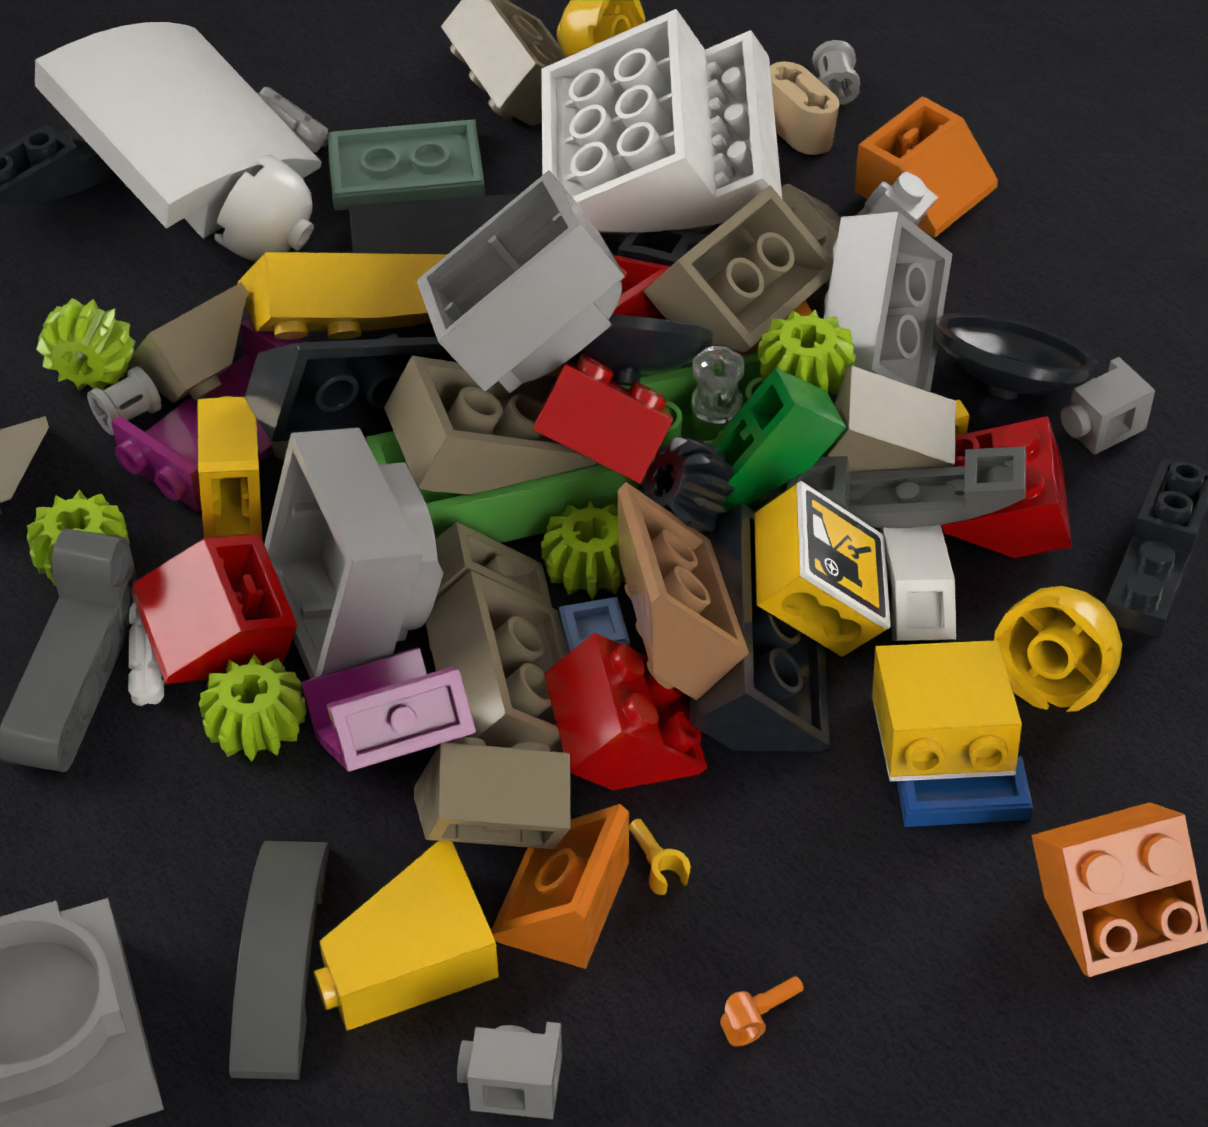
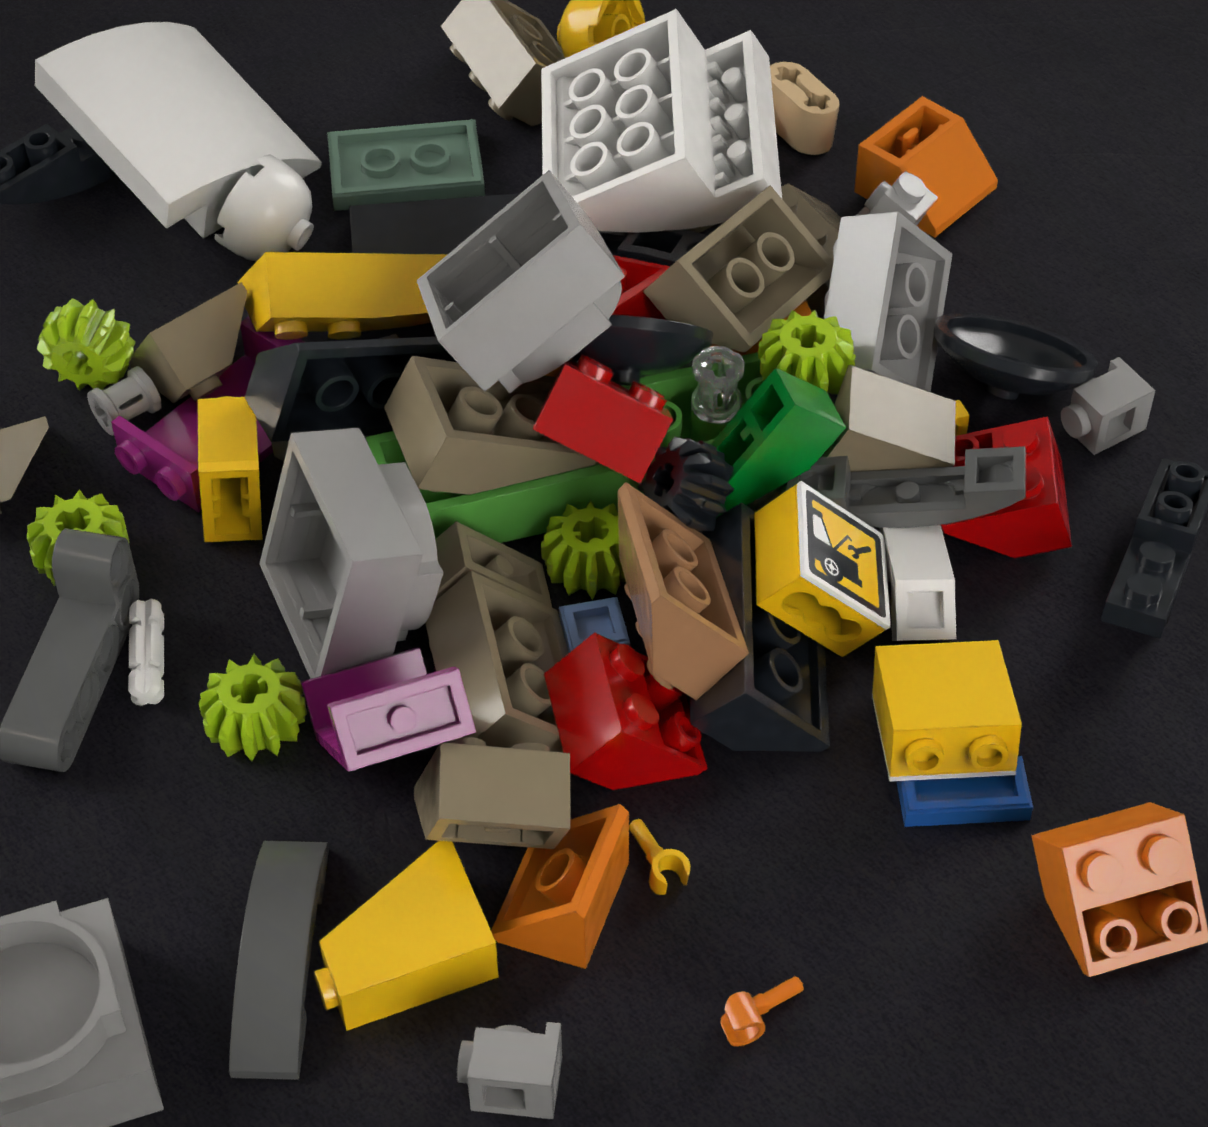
(214, 607): red slope -> none
(309, 130): light grey axle -> none
(840, 62): light grey bush -> none
(1059, 648): yellow cylinder -> none

